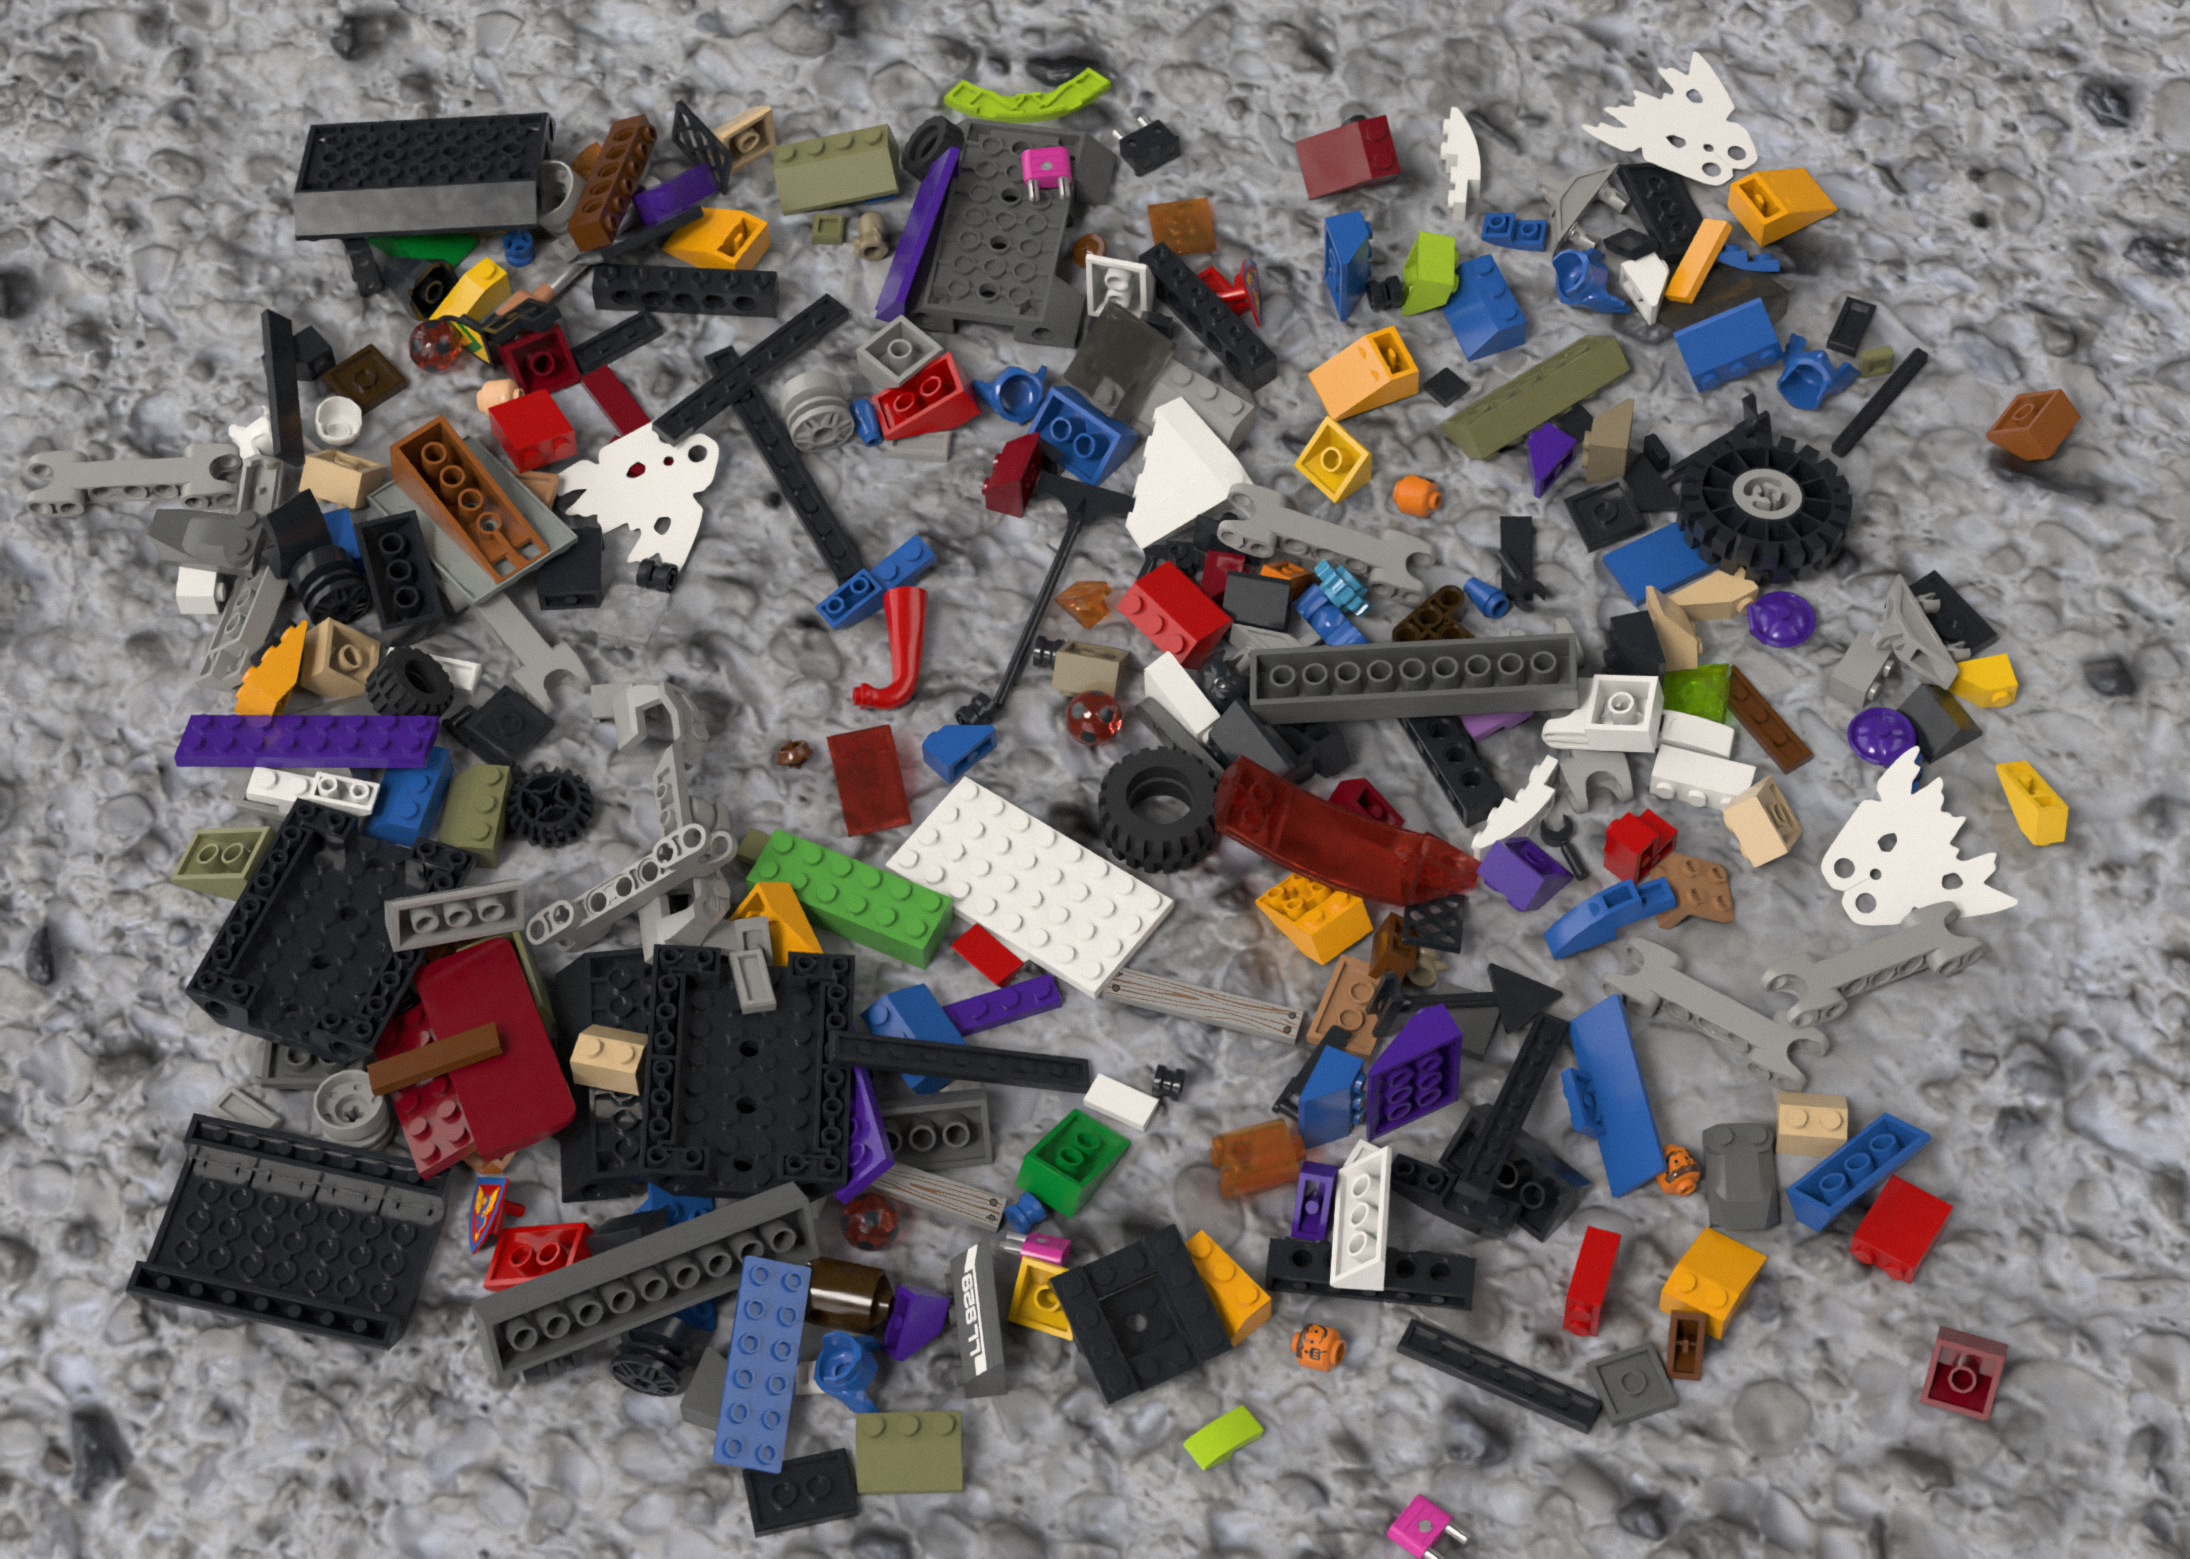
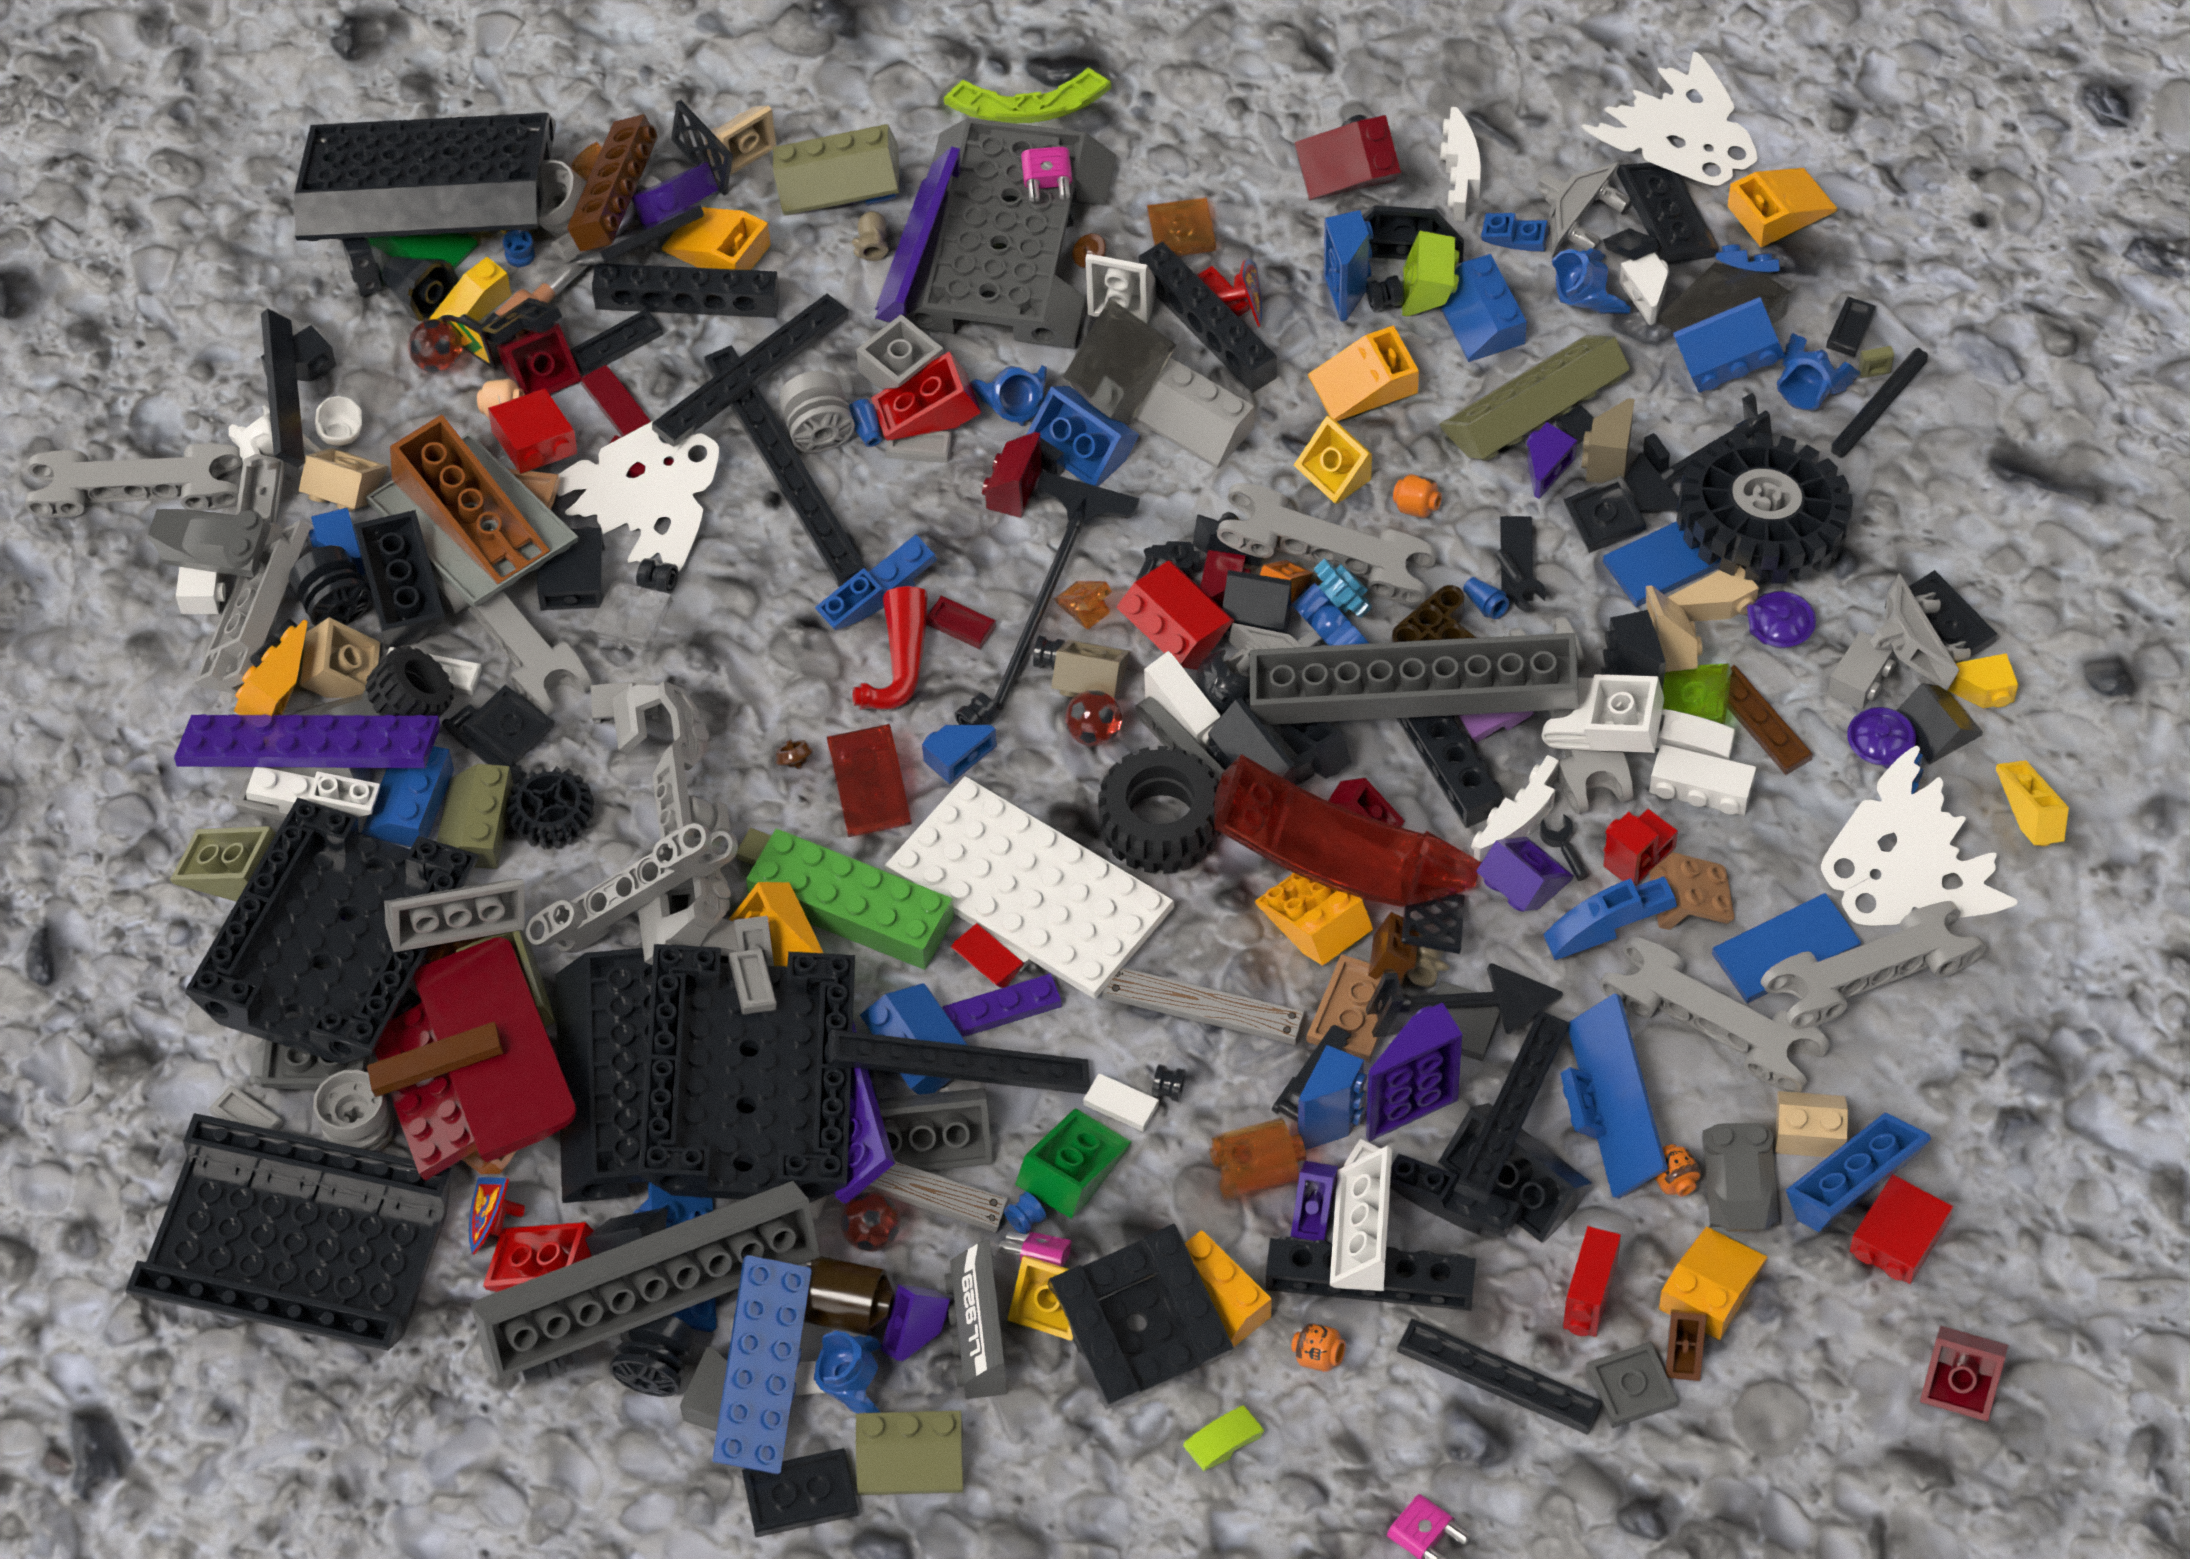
(294, 530): black slope -> none
(365, 379): dark brown tile -> none
(610, 1059): tan slope -> none
(828, 229): olive tile -> none
(928, 144): black tyre -> none
(960, 622): none -> dark red tile
(1148, 146): black piece -> none
(1159, 322): black plate -> none
(1182, 477): white slope -> none
(1398, 227): none -> black wedge
(1445, 387): black tile -> none
(1698, 260): light orange tile -> none
(1762, 822): tan slope -> none
(1808, 927): none -> blue tile
(2035, 424): dark orange slope -> none

